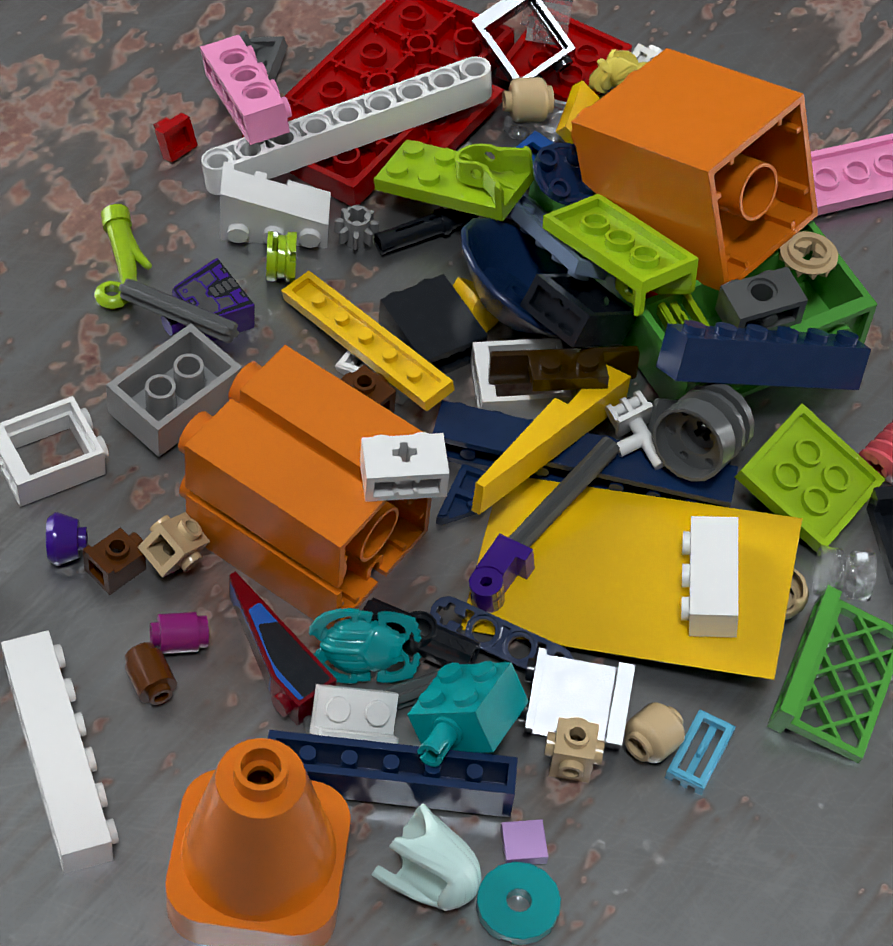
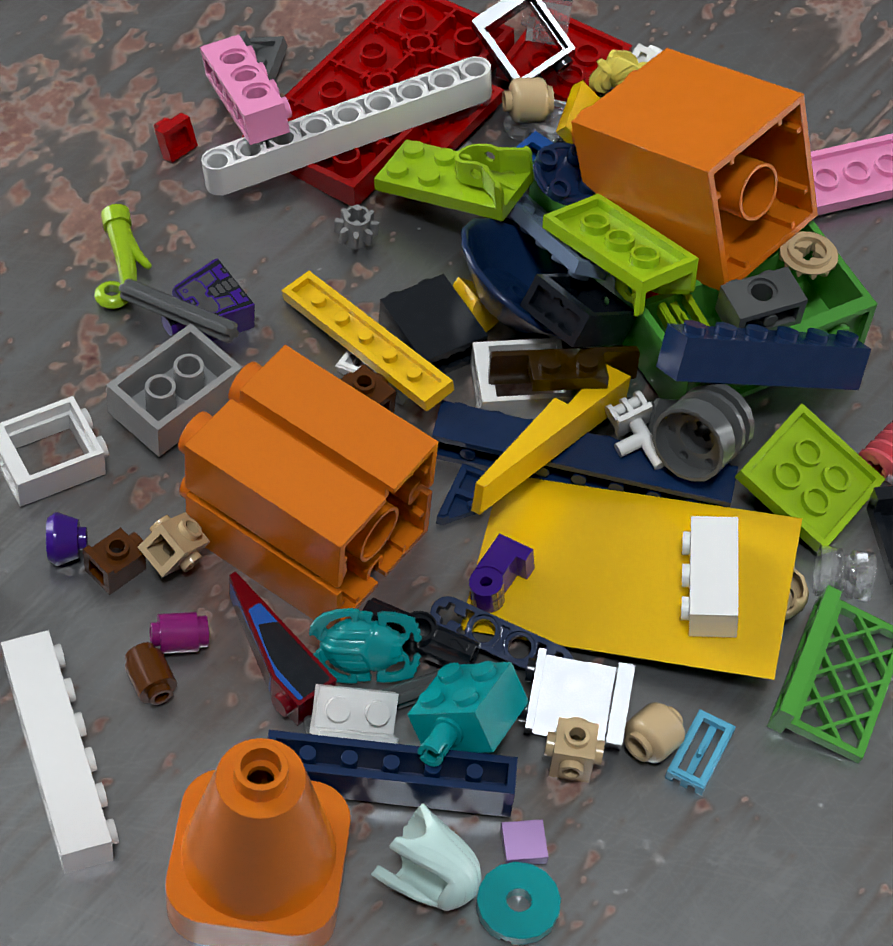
(258, 205): white wedge -> none
(281, 256): lime wheel -> none
(404, 467): white brick -> none
(441, 222): black pin -> none
(566, 492): dark grey axle -> none

